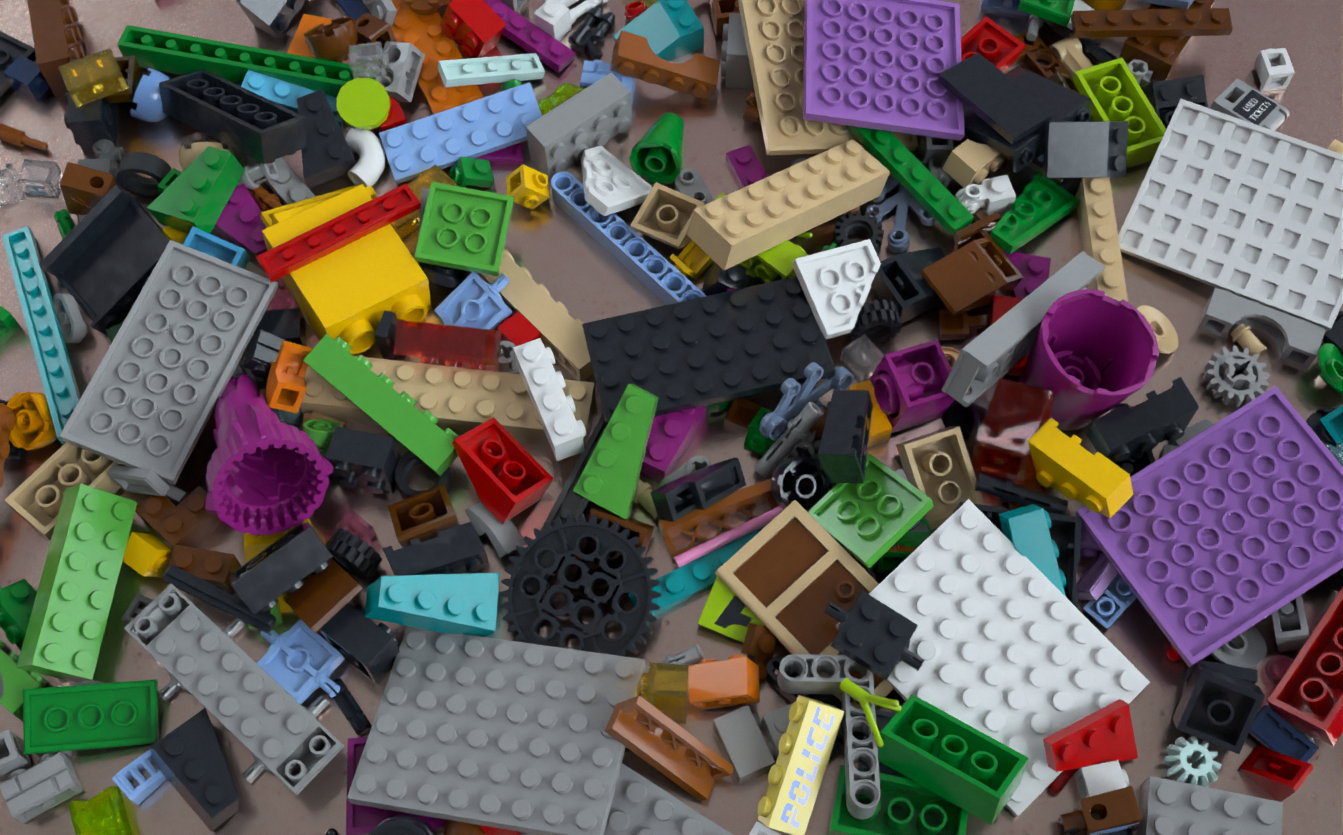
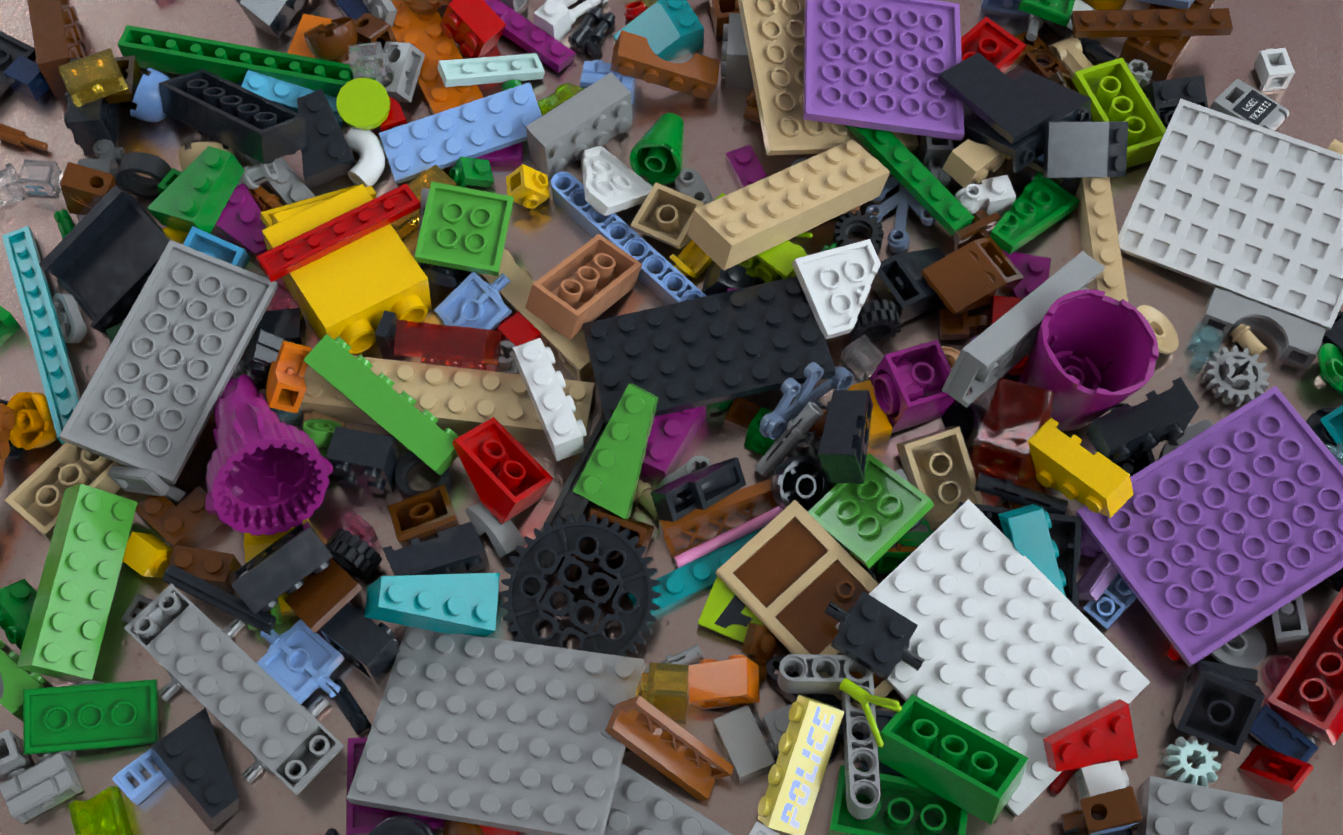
(583, 286): none -> nougat brick
(1204, 342): none -> clear light blue plate

